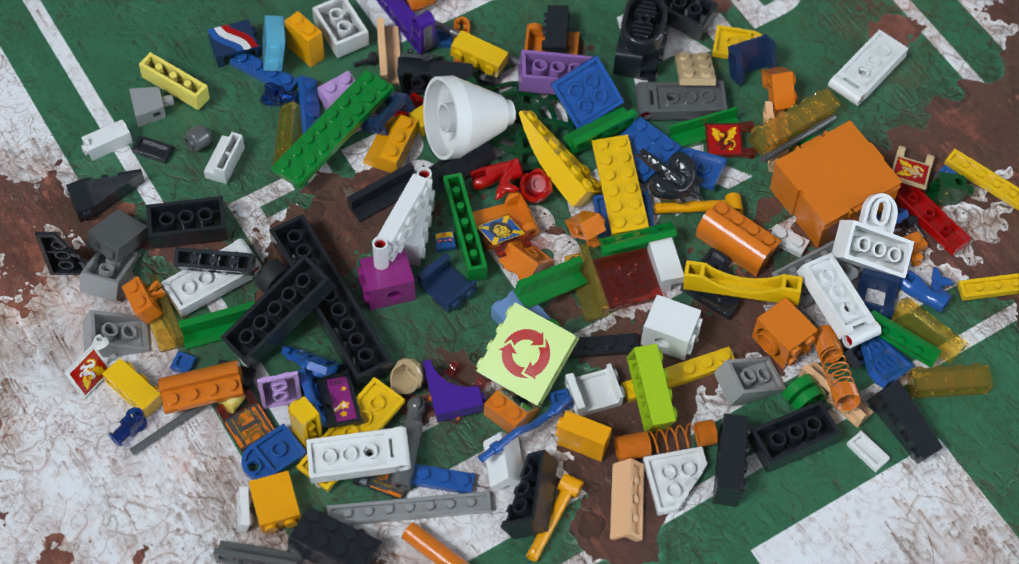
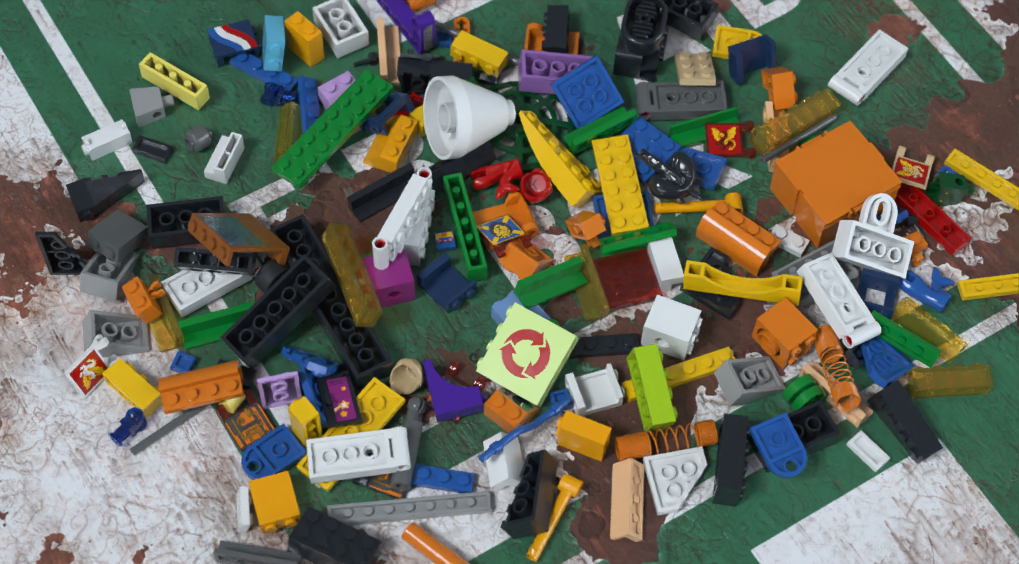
(236, 233): none -> dark orange panel
(351, 274): none -> clear yellow brick
(780, 444): none -> blue plate

